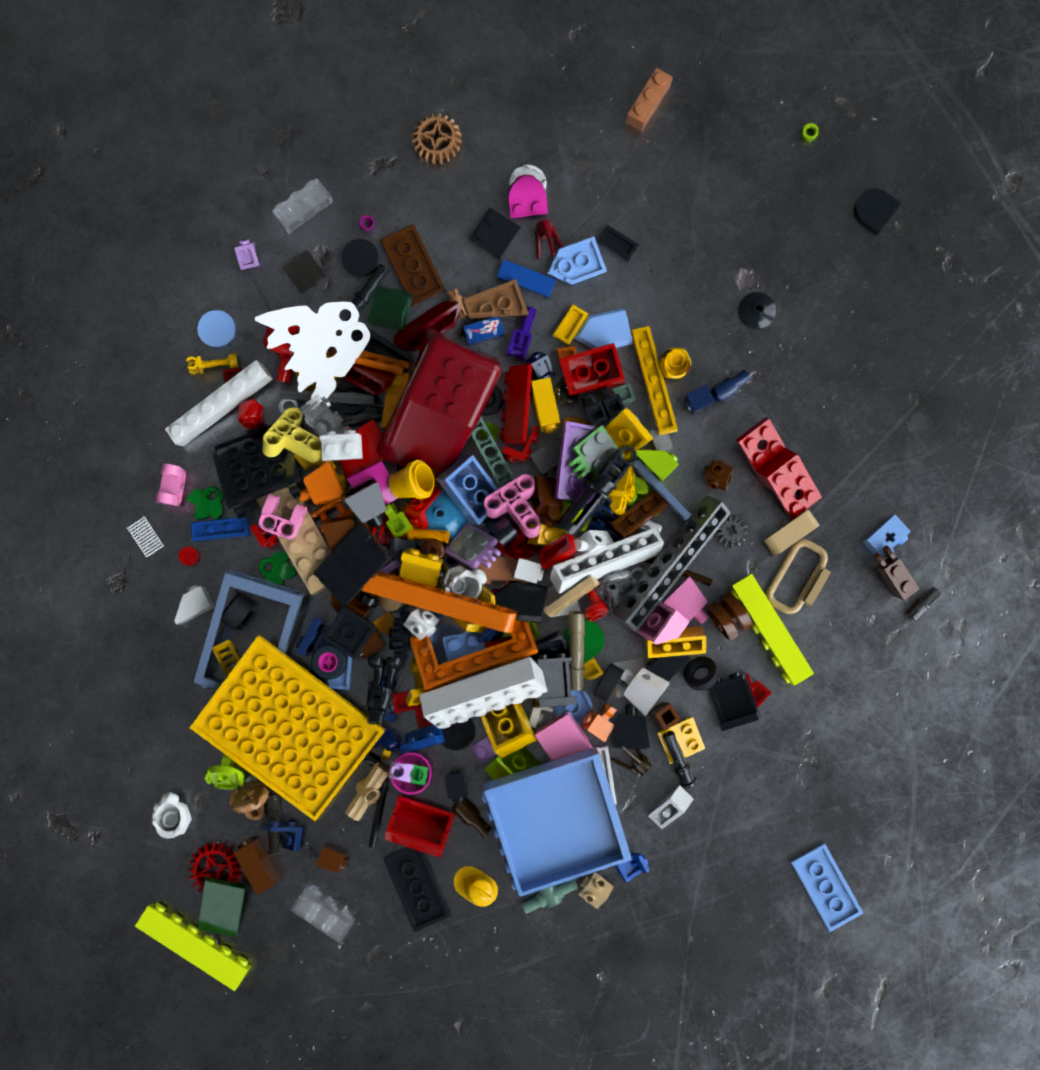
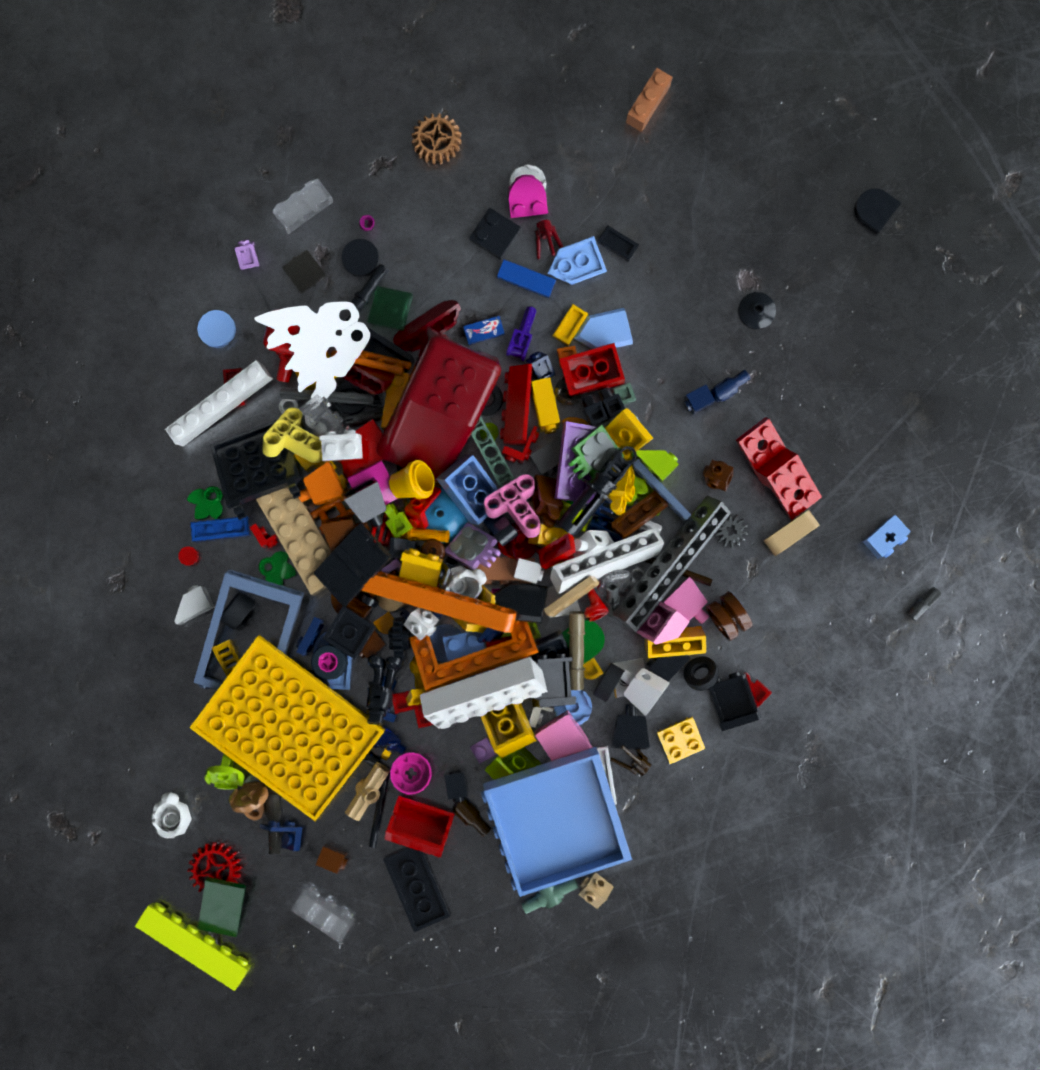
(145, 536): white sticker -> none
(171, 485): bright pink piece -> none
(199, 365): yellow bar -> none
(250, 413): red head -> none
(256, 865): reddish brown brick -> none
(279, 523): bright pink piece -> none
(408, 773): leg -> none
(413, 264): reddish brown tile -> none
(422, 739): blue bracket -> none
(454, 296): medium nougat pin -> none
(459, 735): black tile -> none
(475, 886): yellow piece -> none
(497, 302): medium nougat wing -> none
(598, 723): orange brick -> none
(632, 868): blue bracket -> none
(654, 380): yellow tile -> none
(660, 442): light grey panel -> none
(664, 716): reddish brown brick -> none
(671, 807): white slope -> none
(675, 363): yellow hair -> none
(682, 767): black pin -> none
(772, 631): neon yellow brick -> none
(813, 585): tan bar -> none
(814, 127): lime axle -> none
(826, 887): light blue tile -> none
(895, 574): hinge -> none

